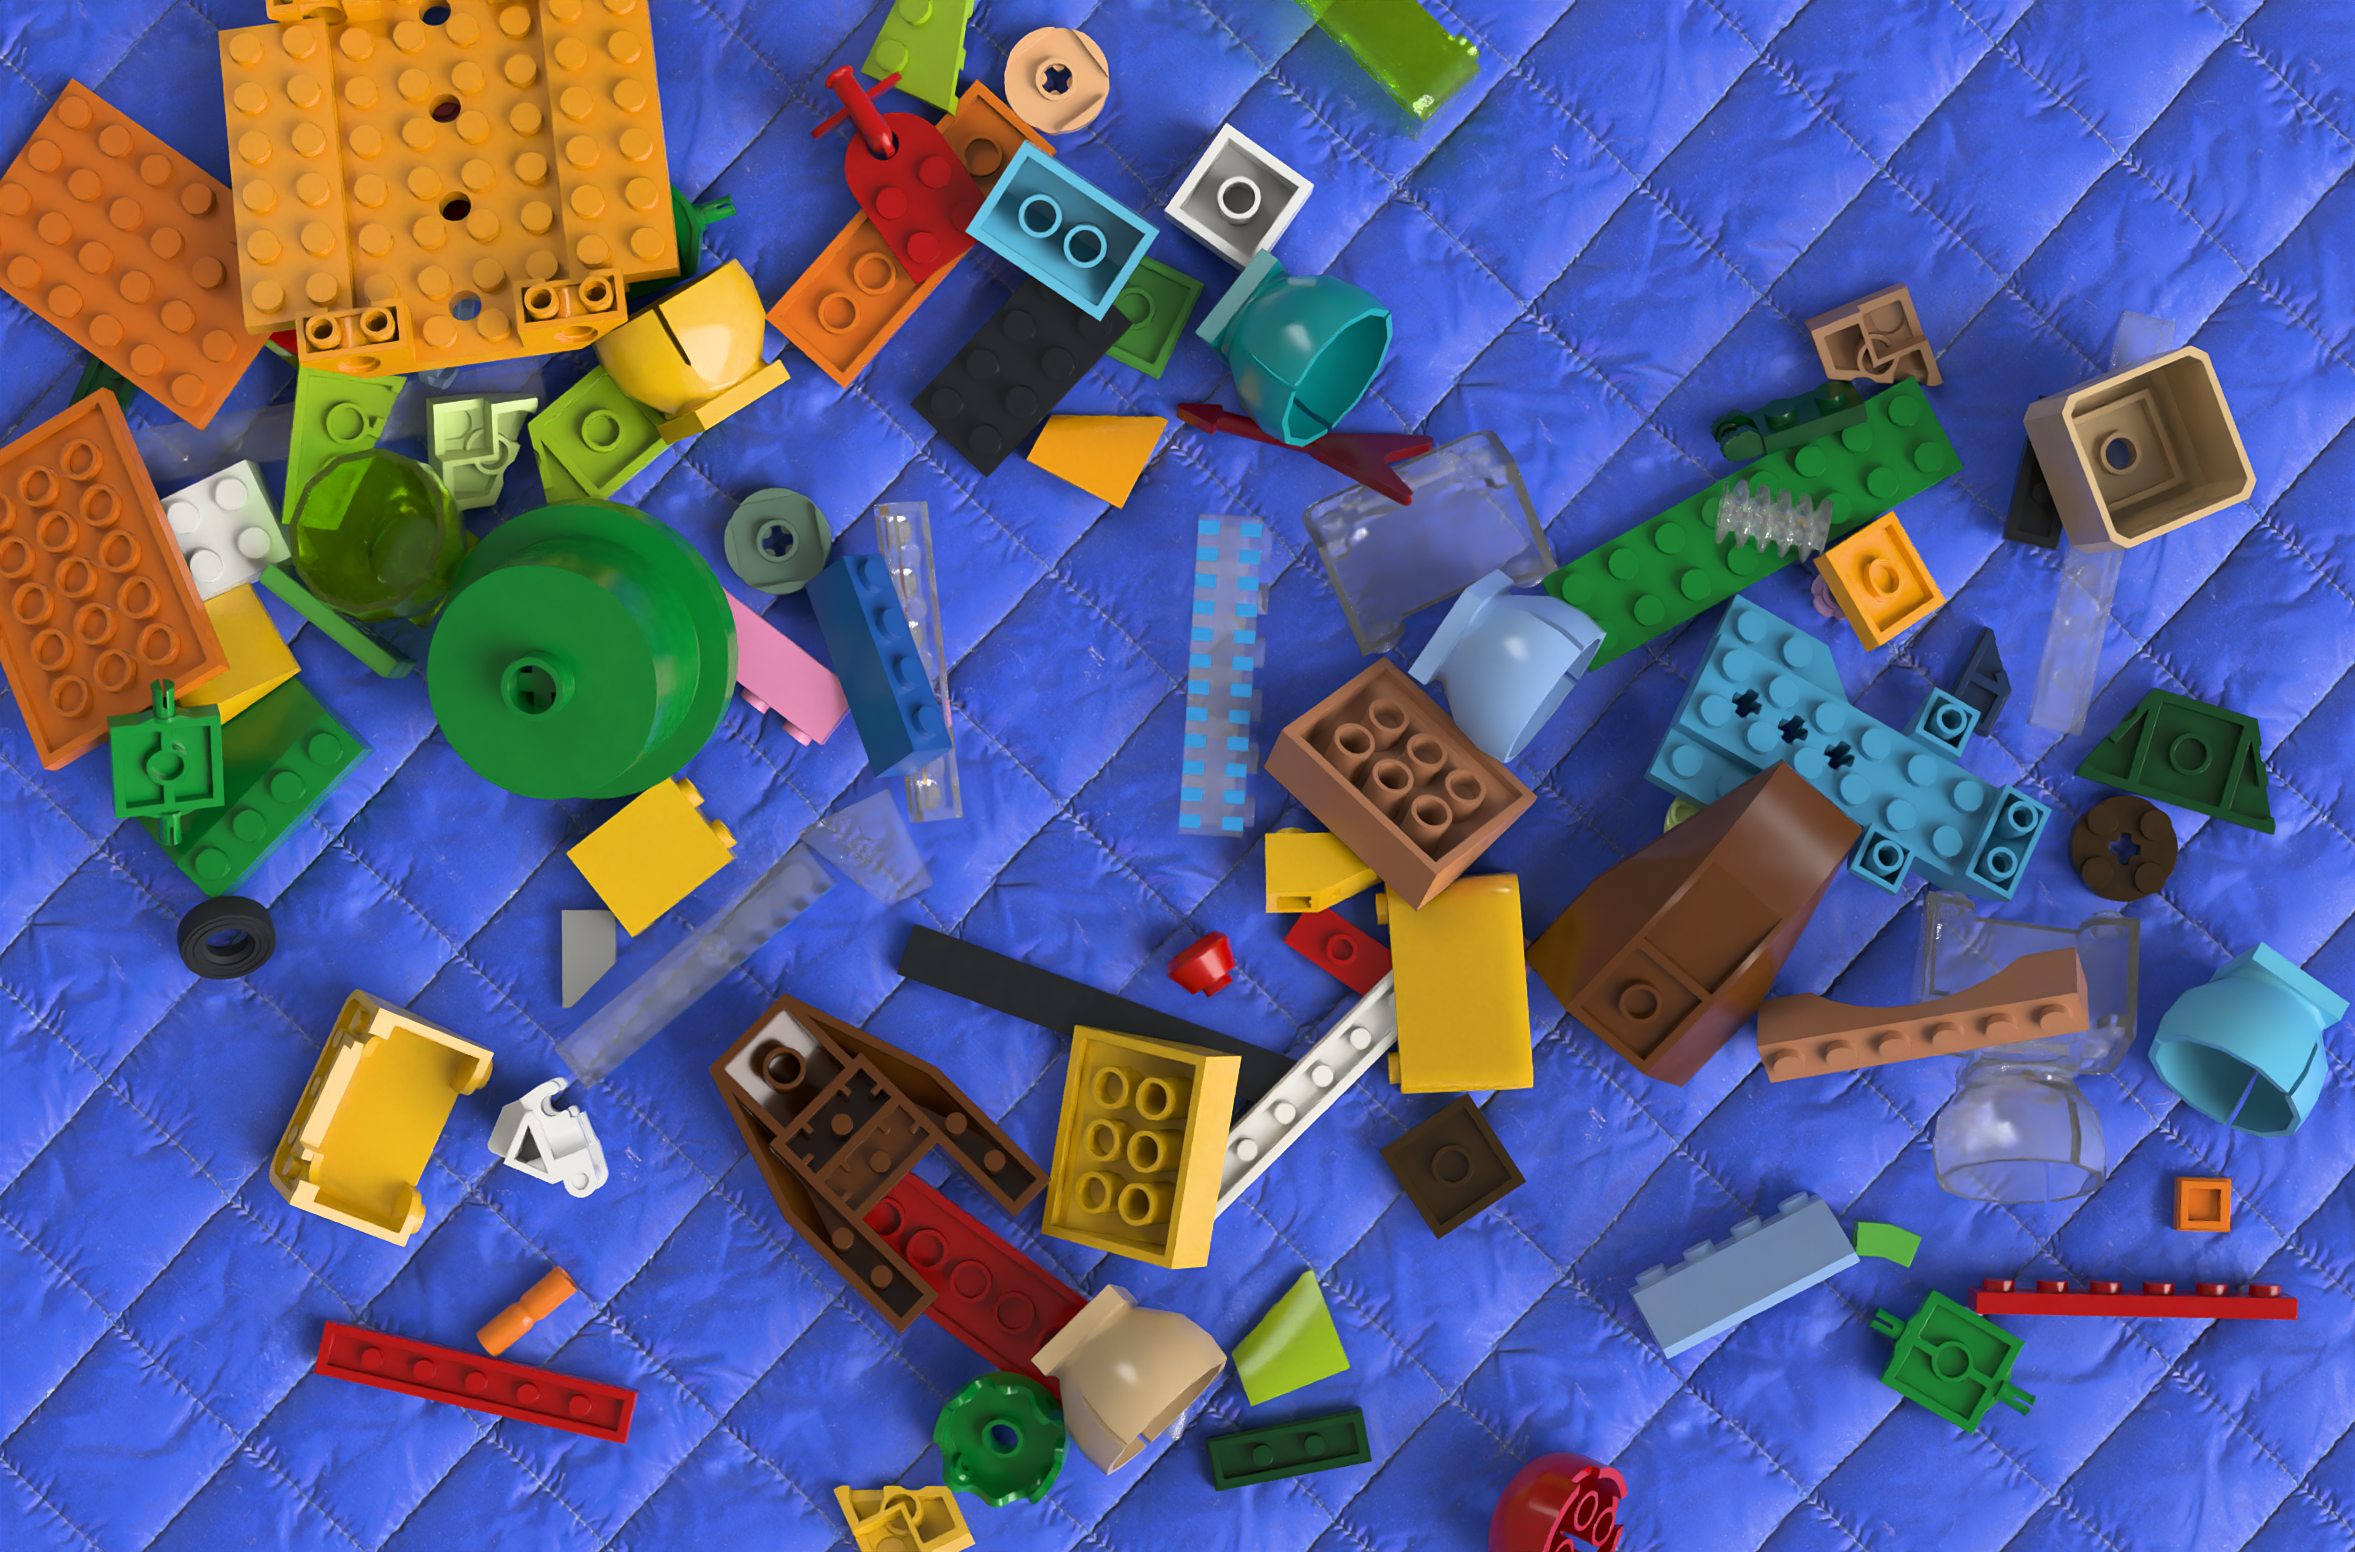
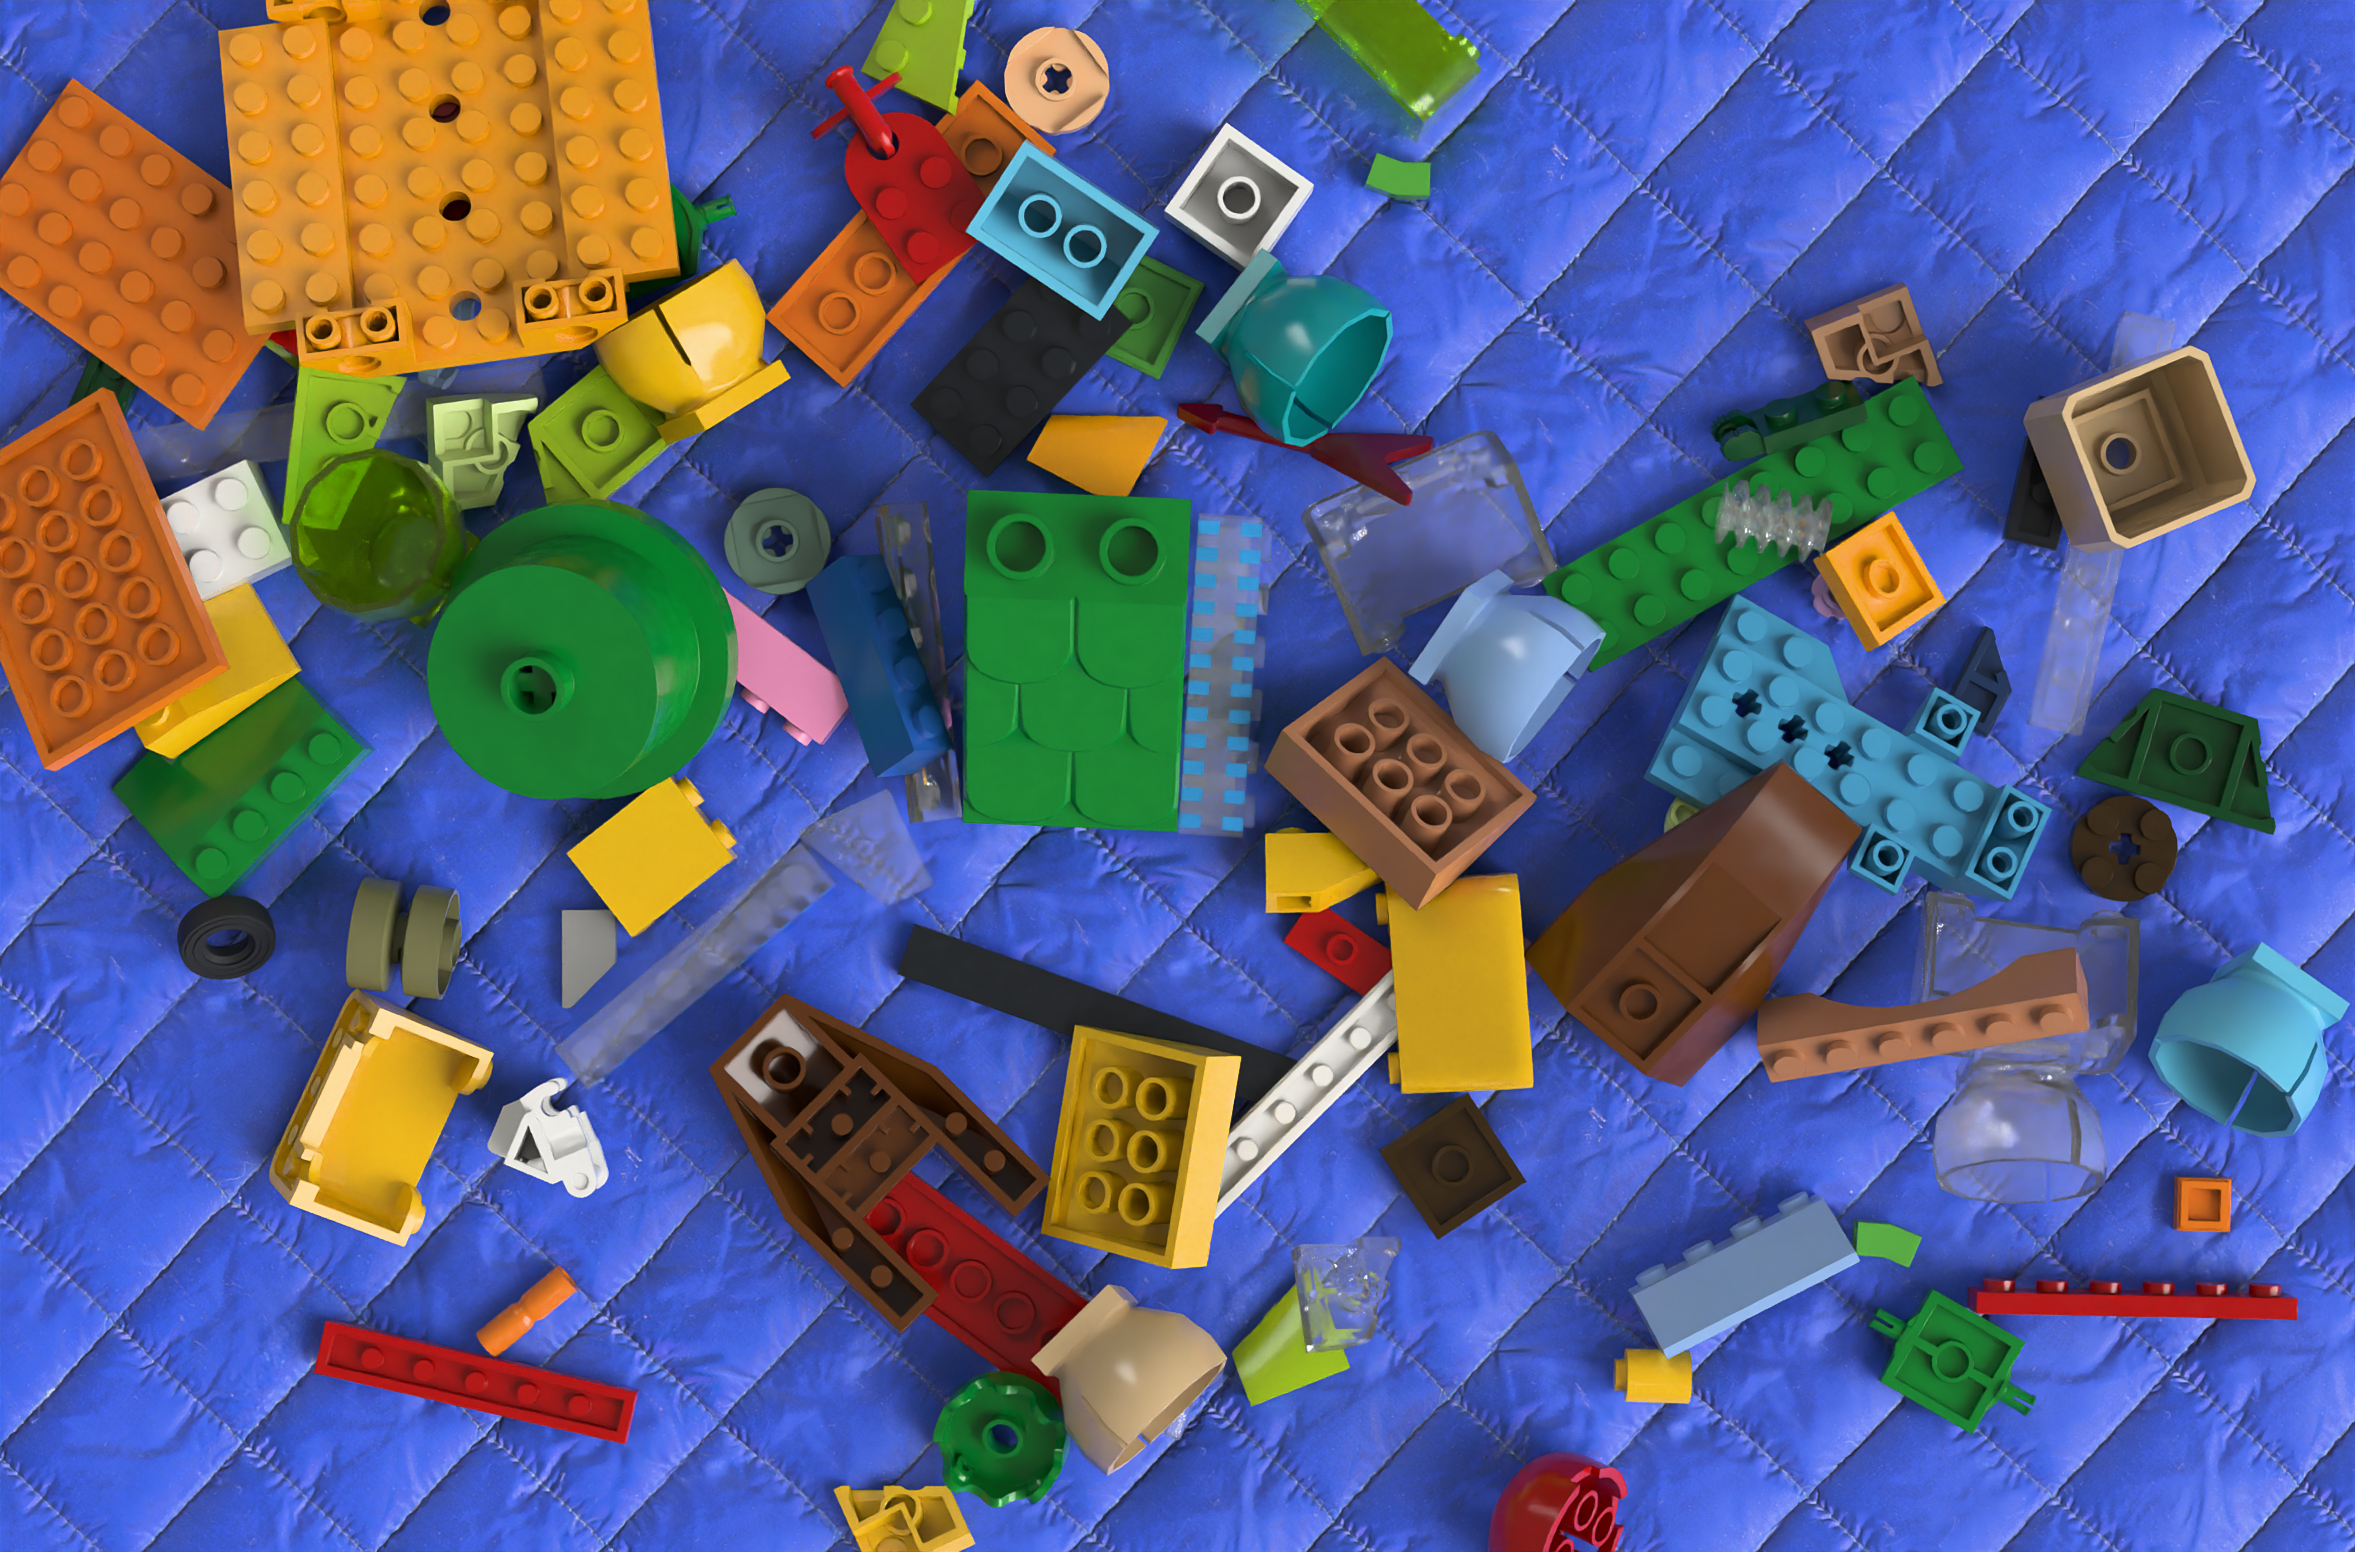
(166, 761): green plate -> none
(345, 630): bright green tile -> none
(387, 935): none -> olive wheel
(1074, 659): none -> green slope
(1203, 965): red cone -> none
(1288, 1449): dark green tile -> none
(1342, 1290): none -> clear slope
(1399, 178): none -> bright green piece
(1653, 1378): none -> yellow brick

